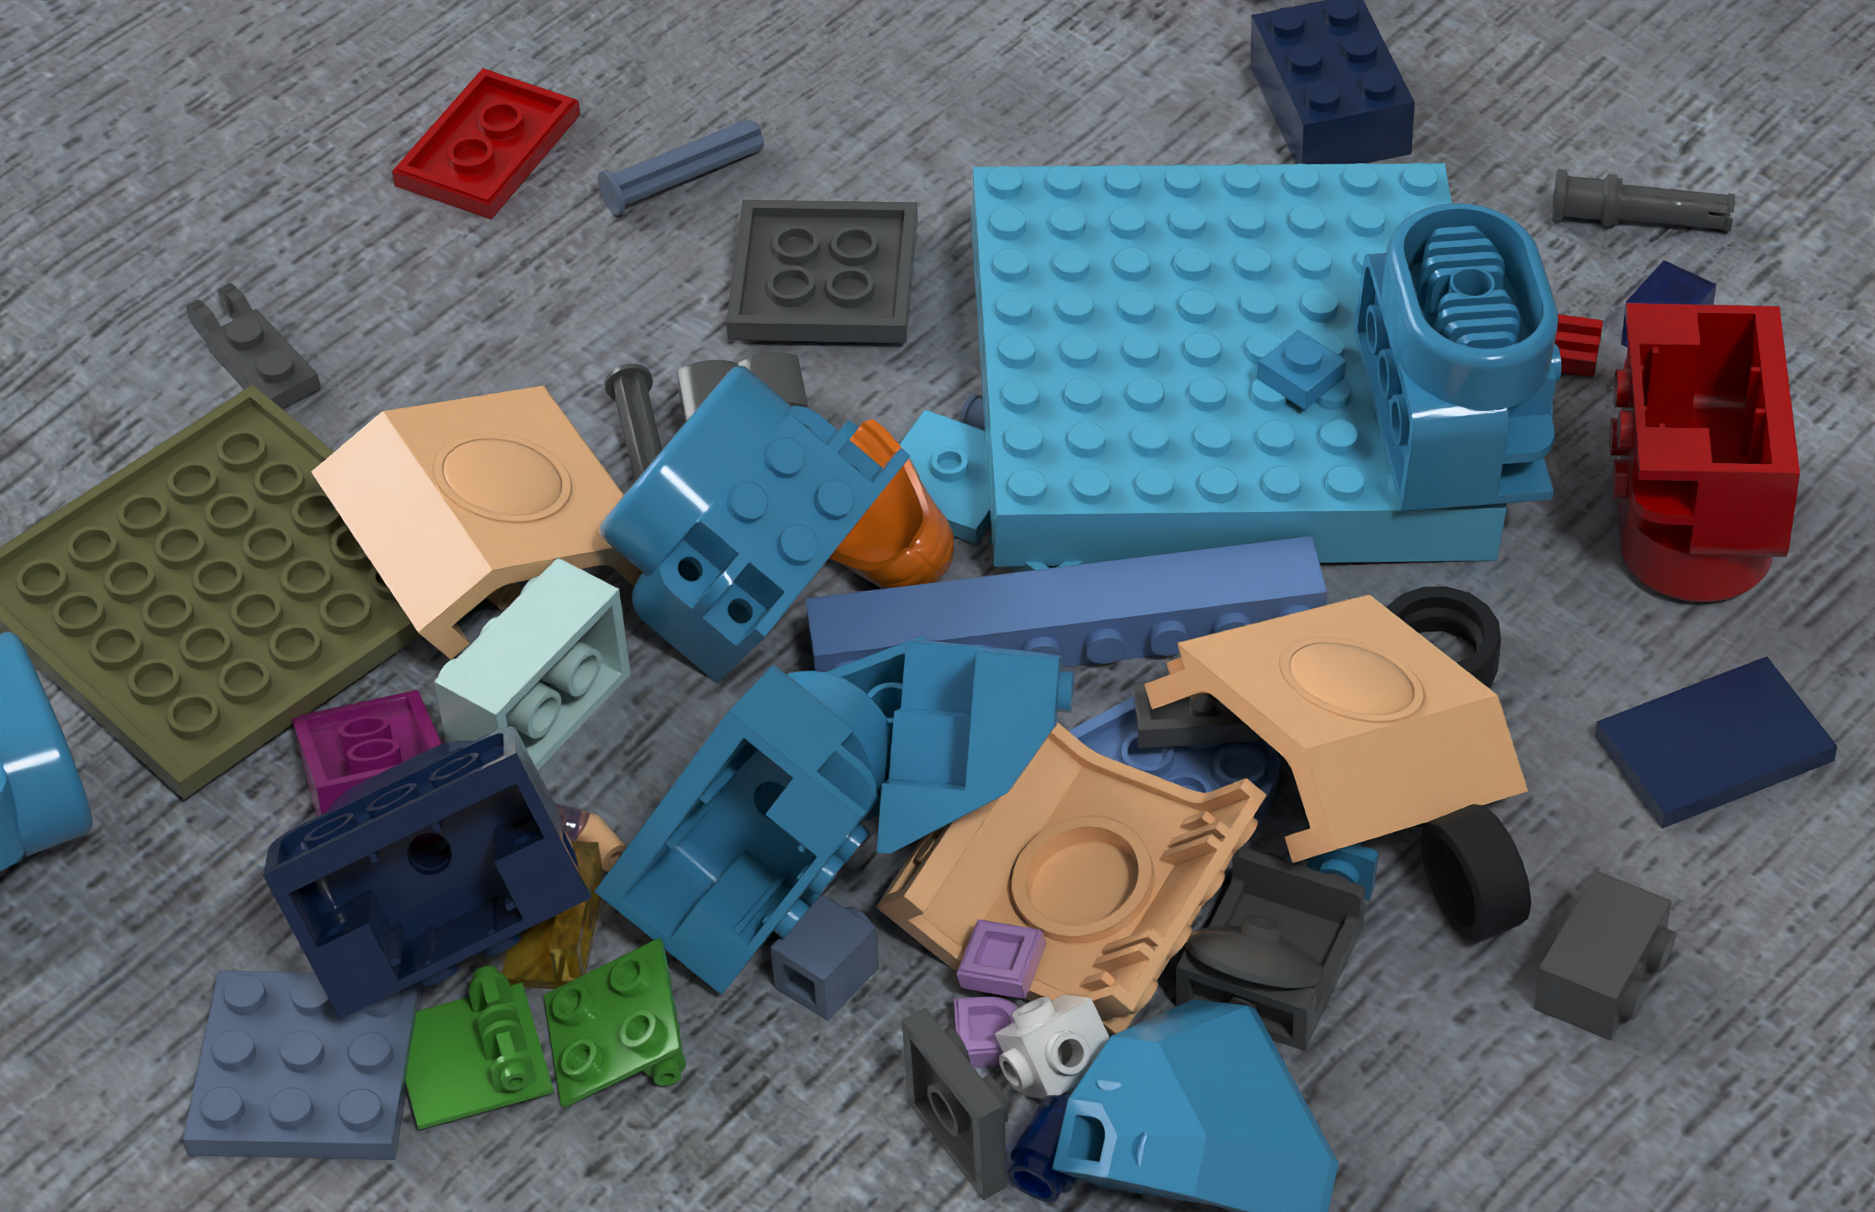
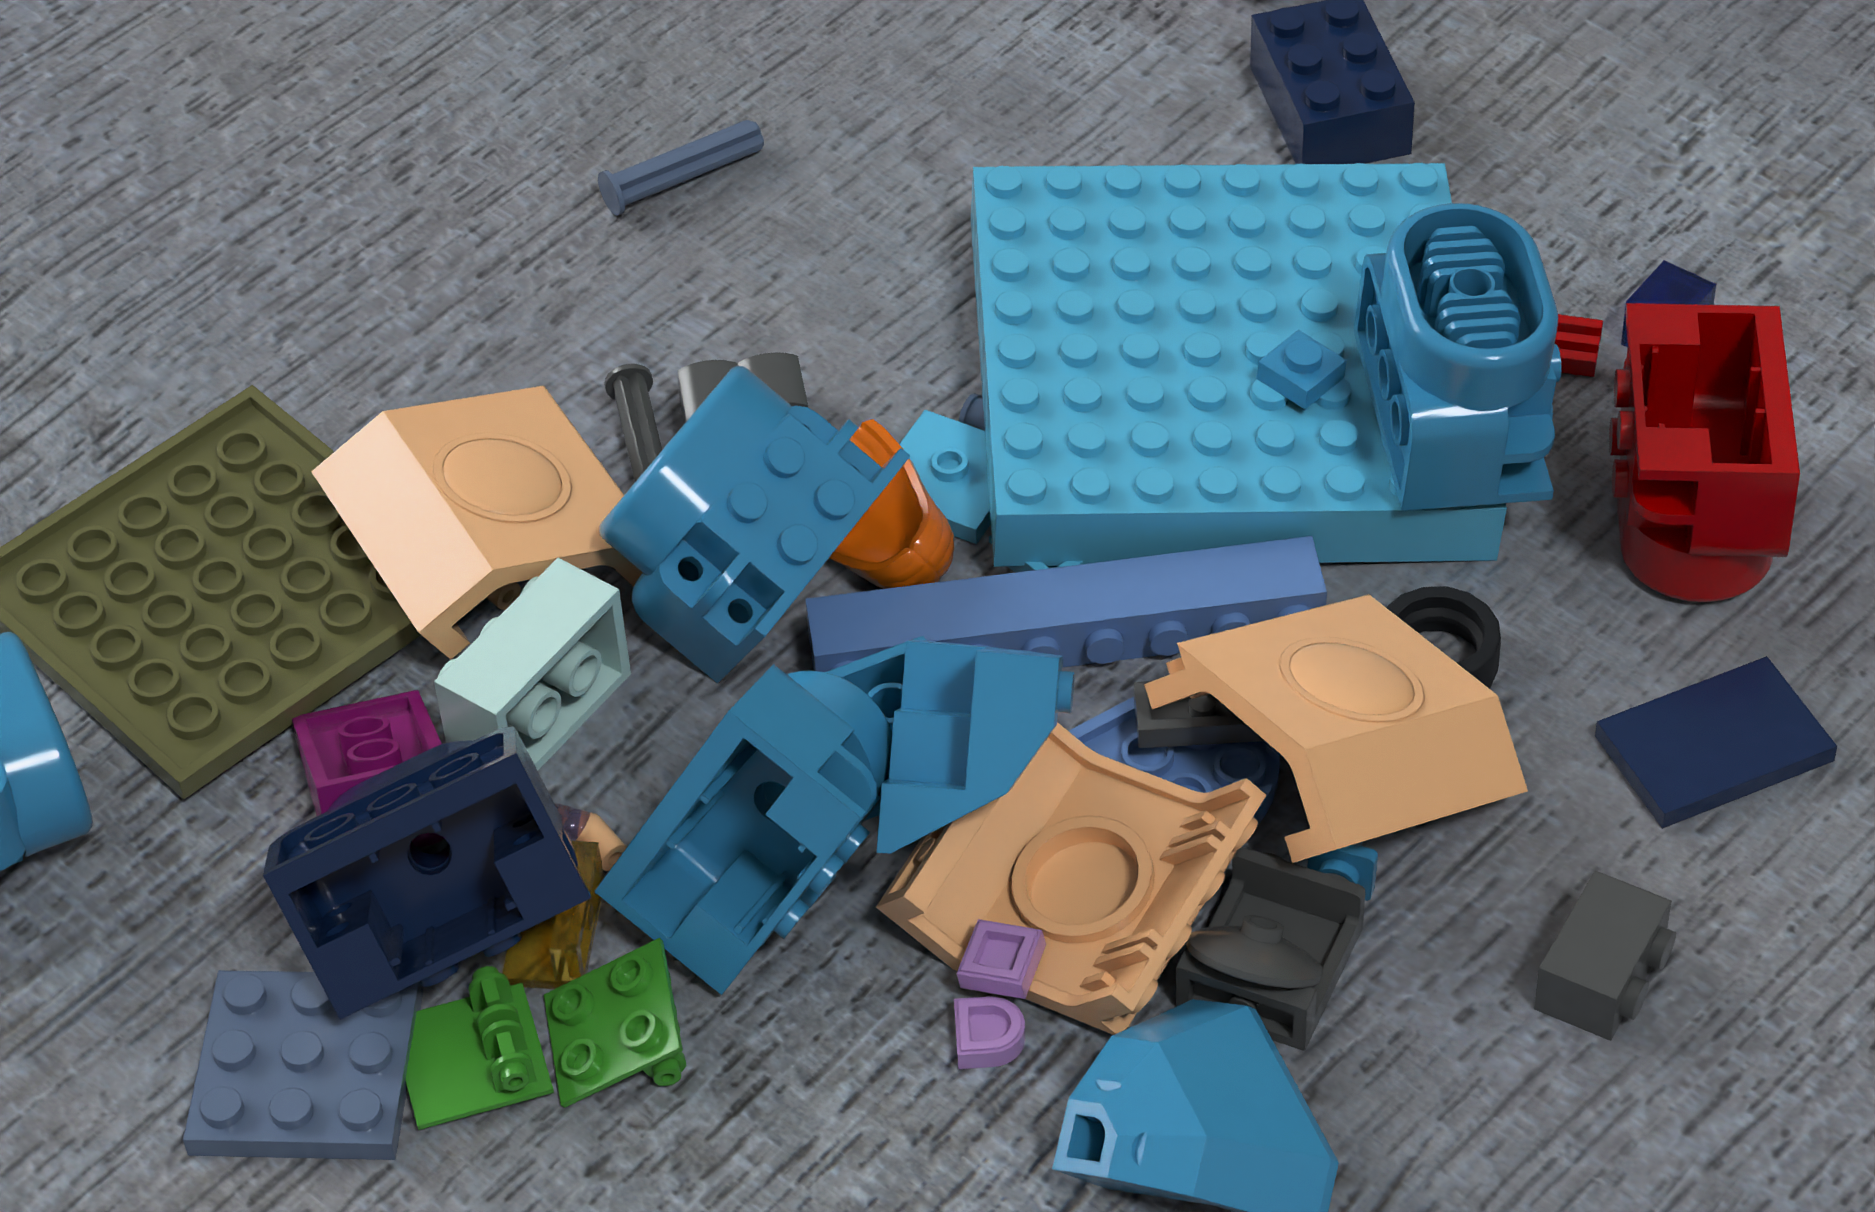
(253, 349): dark grey hinge -> none
(486, 143): red tile -> none
(823, 271): dark grey plate -> none
(825, 957): sand blue brick -> none
(955, 1102): dark grey hinge -> none
(1036, 1150): clear blue brick -> none
(1051, 1045): white brick -> none
(1475, 872): black tyre -> none
(1612, 200): dark grey pin -> none

